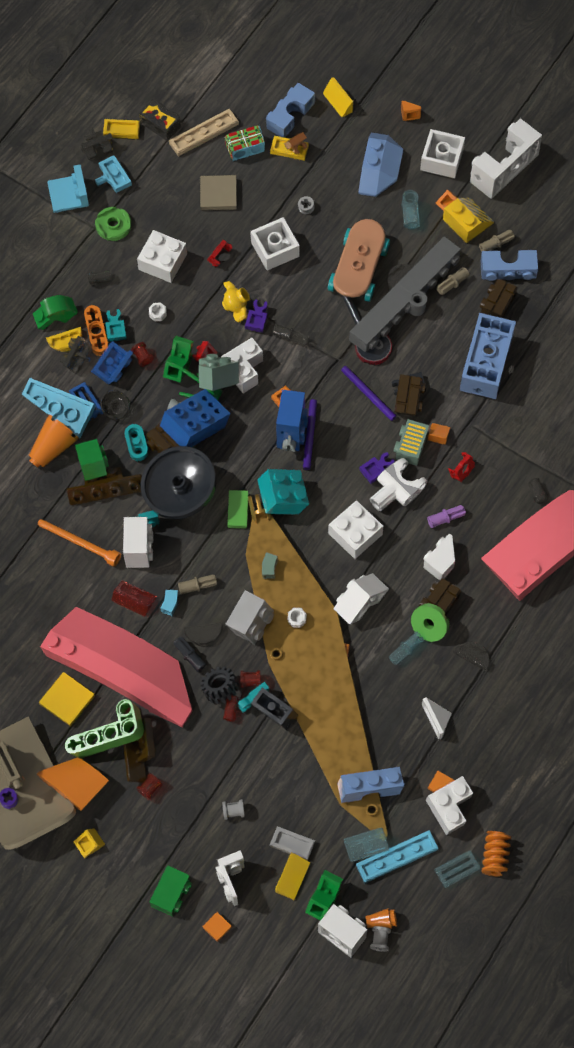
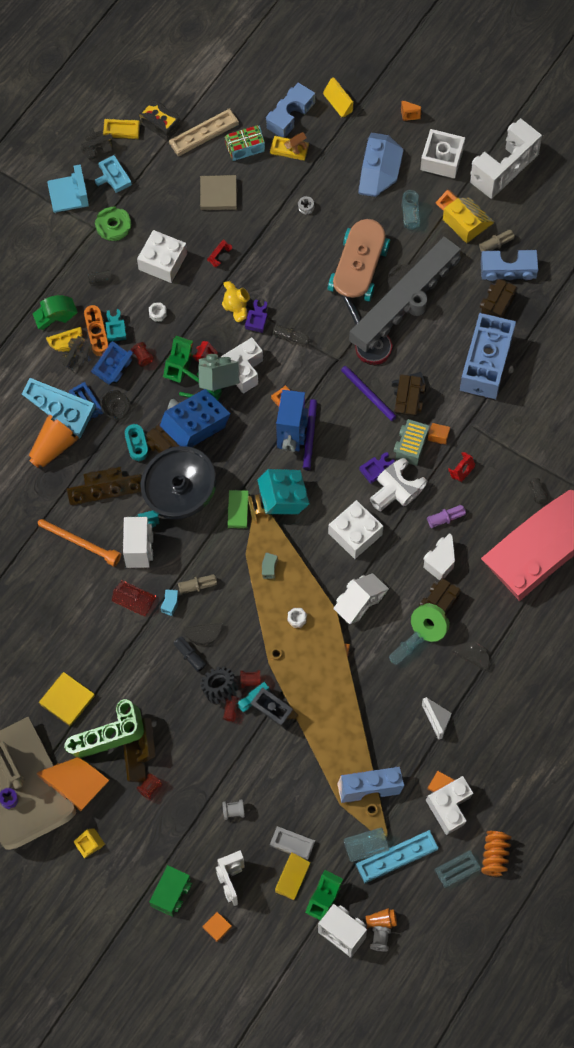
(92, 459): green brick -> none
(120, 663): coral slope -> none
(250, 617): light grey brick -> none
(275, 243): white brick -> none
(453, 281): dark tan axle -> none

